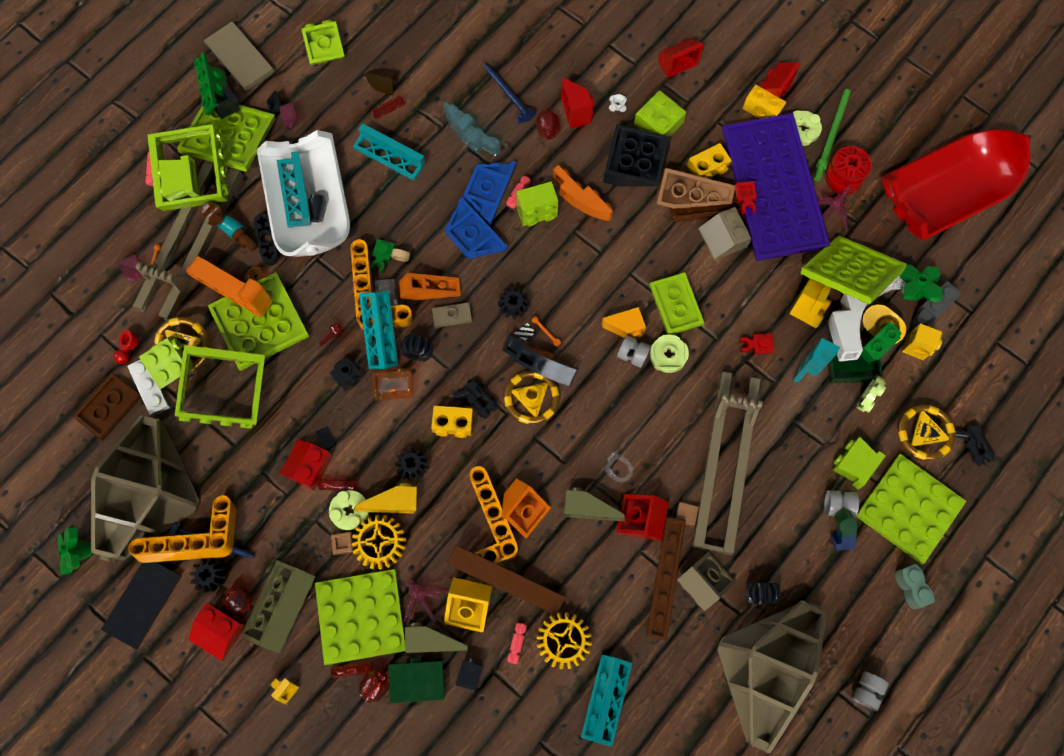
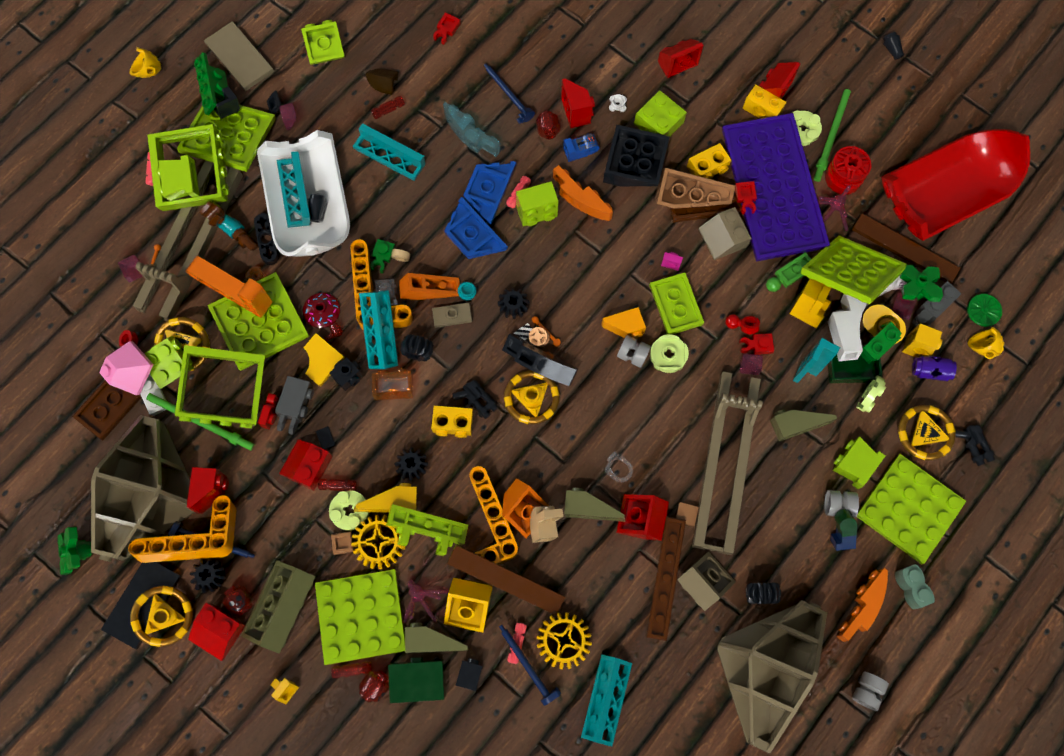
(127, 368): none -> bright pink slope
(145, 68): none -> yellow helmet
(161, 616): none -> yellow piece
(205, 487): none -> red slope
(234, 438): none -> bright green bar
(268, 414): none -> red plate
(293, 403): none -> dark grey hinge
(322, 359): none -> yellow tile
(324, 317): none -> dark red dish
(411, 521): none -> lime hinge
(446, 26): none -> red plate
(466, 291): none -> teal plate
(536, 335): none -> light nougat wheel
(543, 523): none -> tan brick
(547, 696): none -> dark blue piece
(580, 147): none -> blue leg
(672, 261): none -> dark pink plate
(748, 324): none -> red plate
(751, 364): none -> clear pink slope
(788, 274): none -> bright green plate
(798, 422): none -> olive slope
(871, 600): none -> orange slope
(893, 44): none -> black cone
(903, 307): none -> clear pink slope
(904, 247): none -> reddish brown tile
(934, 368): none -> dark purple piece
(984, 310): none -> green wheel
(987, 346): none -> yellow helmet

